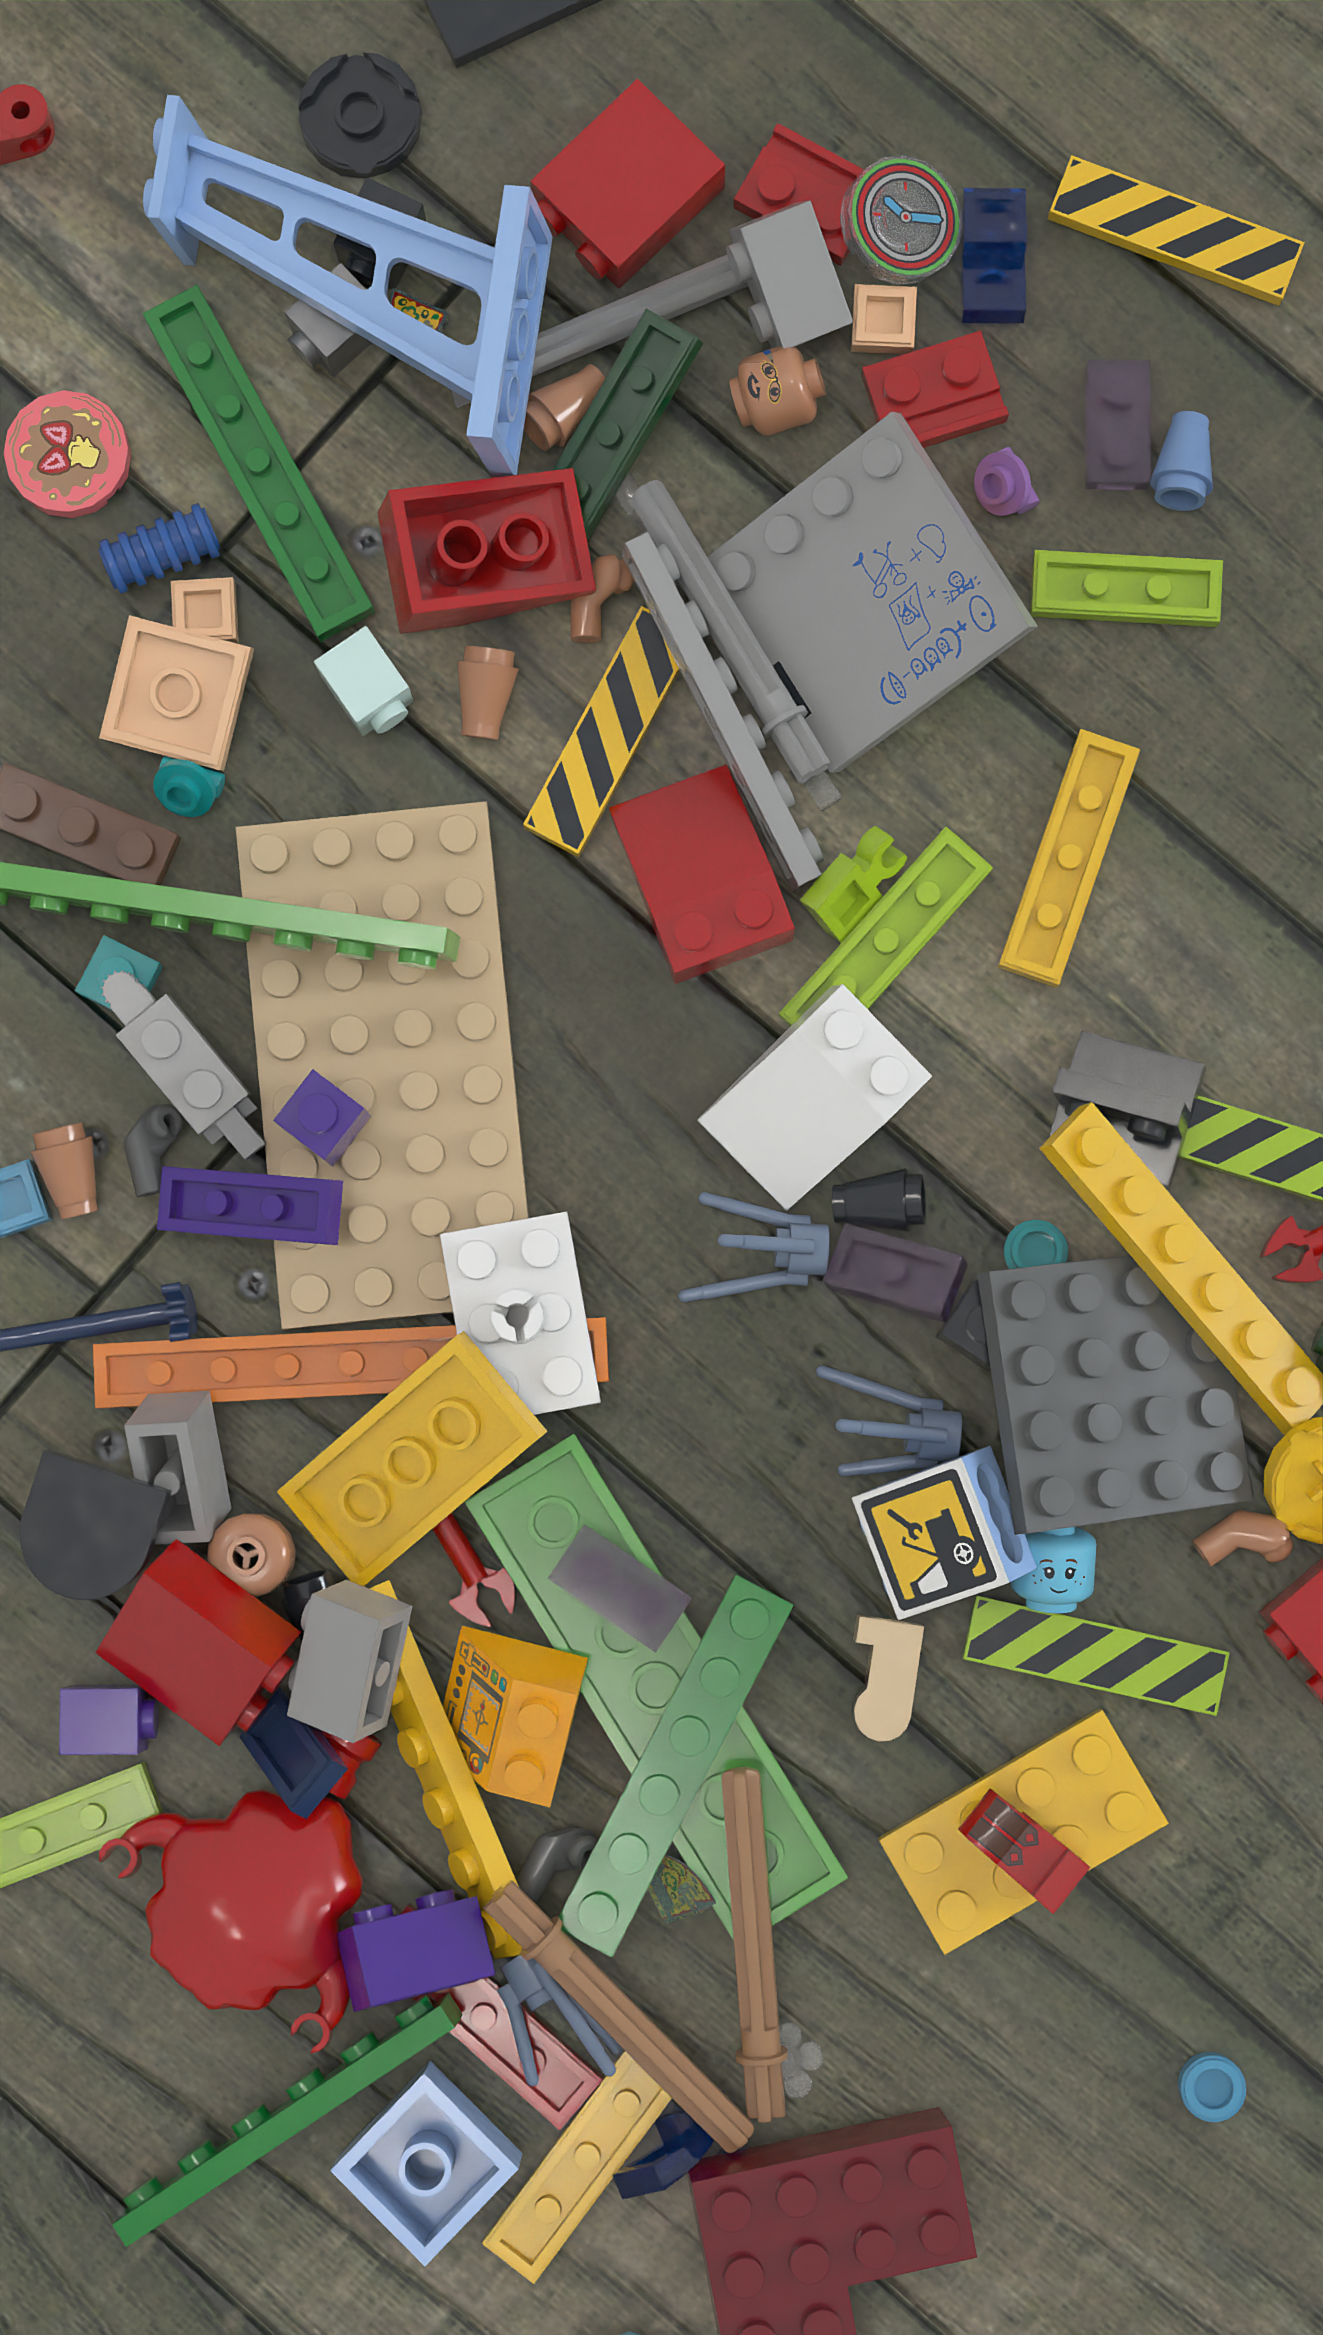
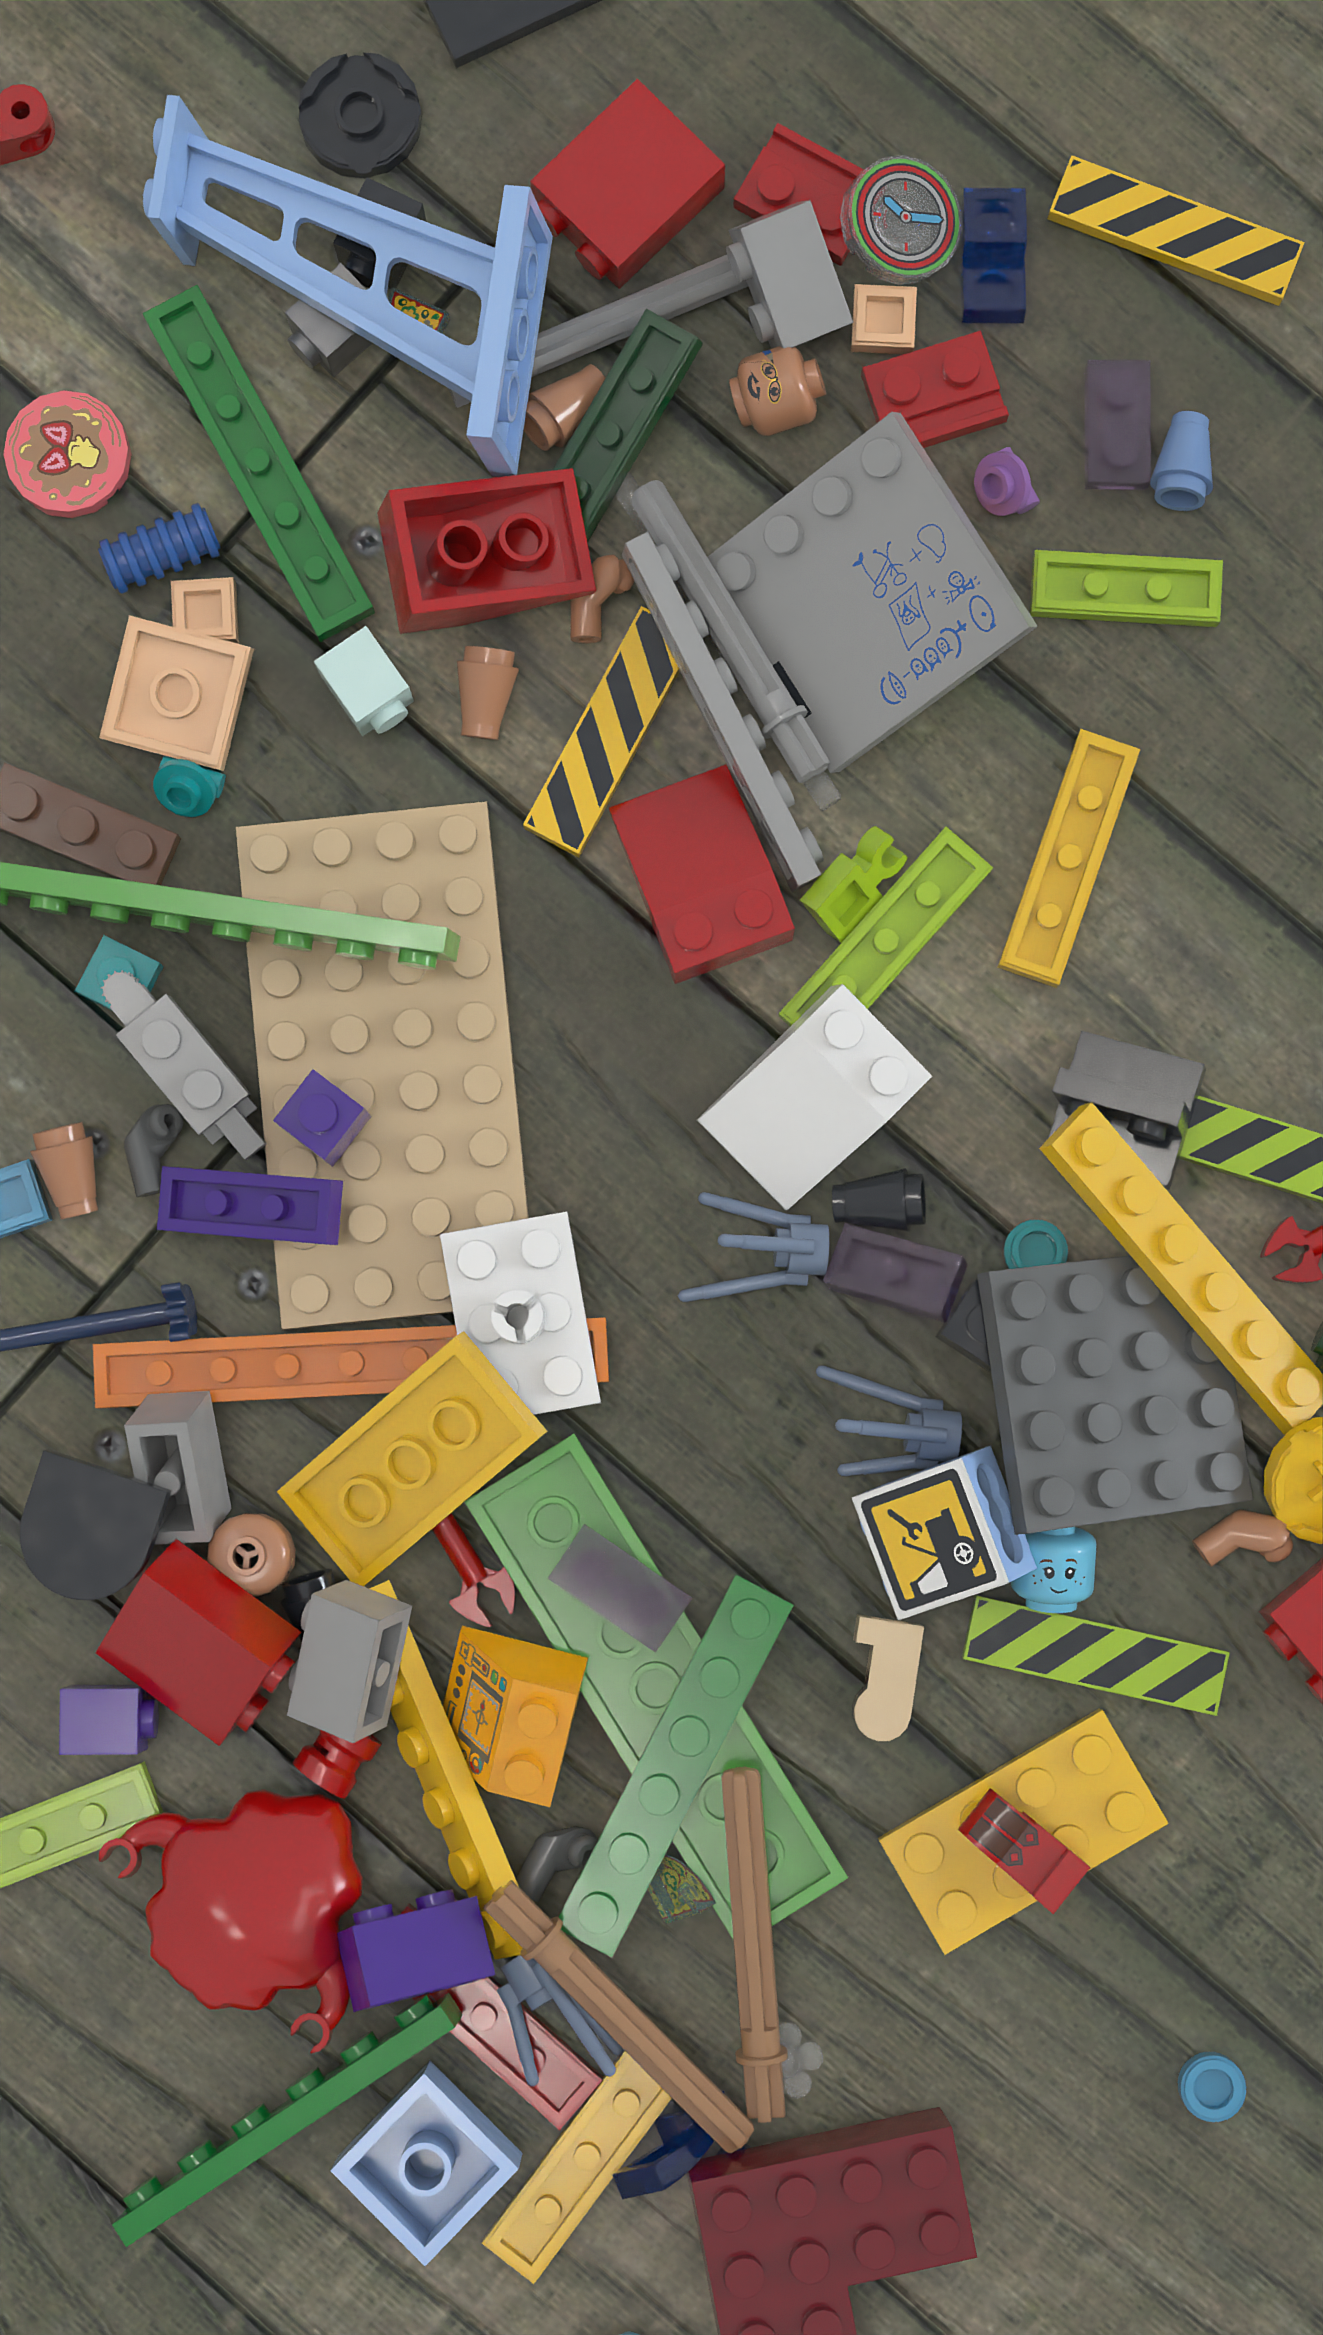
(293, 1756): dark blue tile -> none

